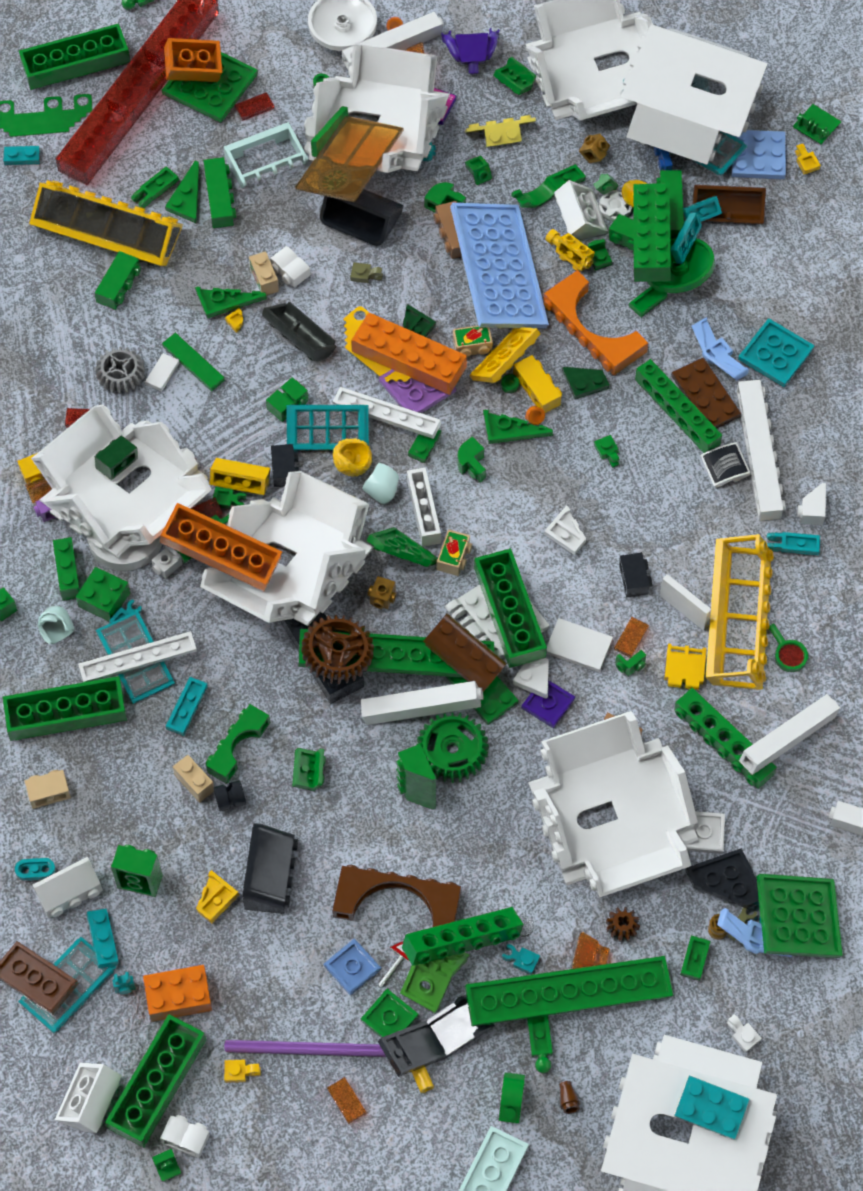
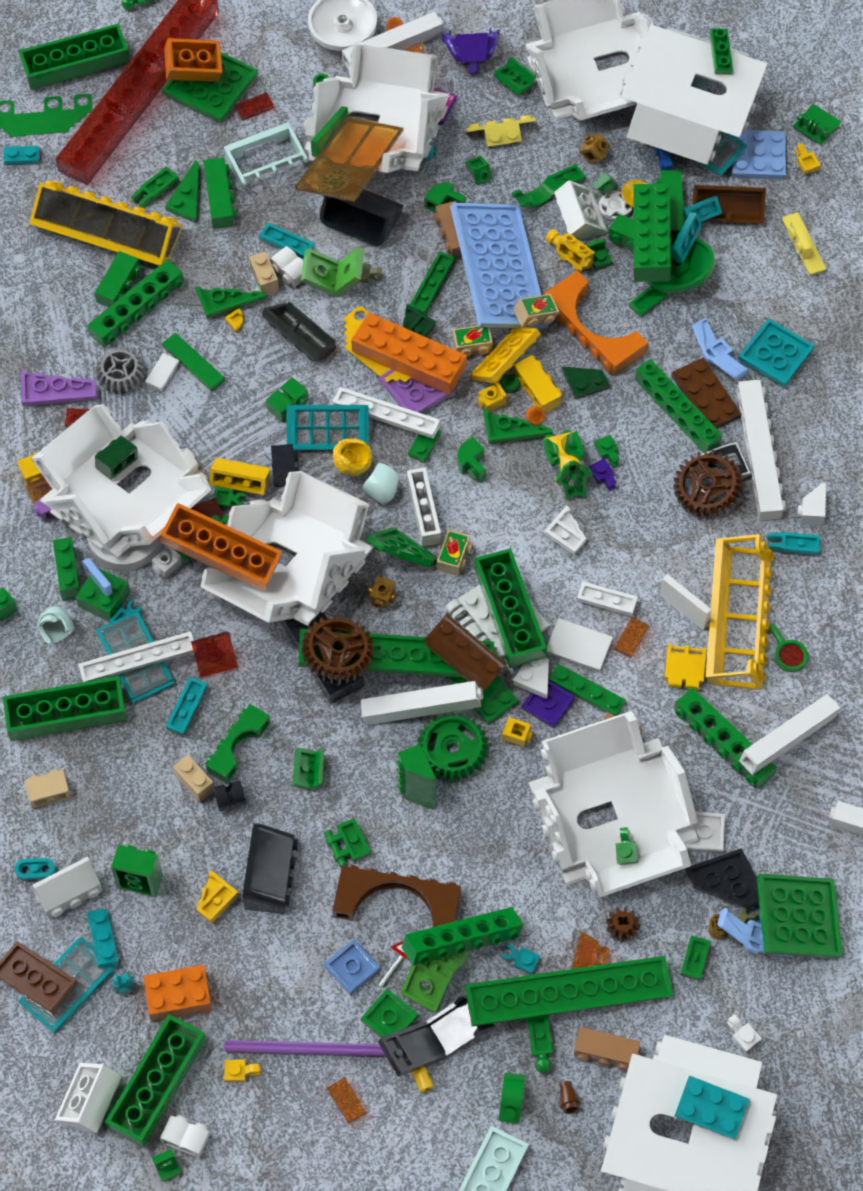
(50, 390): none -> medium lavender wing
(97, 576): none -> light blue tile
(139, 294): none -> green brick
(214, 654): none -> clear red tile
(281, 238): none -> teal plate
(337, 275): none -> bright green bracket
(353, 840): none -> green plate
(432, 282): none -> green tile
(492, 397): none -> yellow brick
(515, 727): none -> yellow brick
(536, 310): none -> brick
(568, 452): none -> green hips
(587, 690): none -> green plate
(603, 473): none -> dark purple plate
(605, 1048): none -> medium nougat brick
(607, 598): none -> white plate
(626, 850): none -> green plate
(634, 574): black brick -> none
(634, 664): green bracket -> none
(698, 470): none -> reddish brown gear
(721, 51): none -> green tile
(803, 244): none -> light yellow bracket

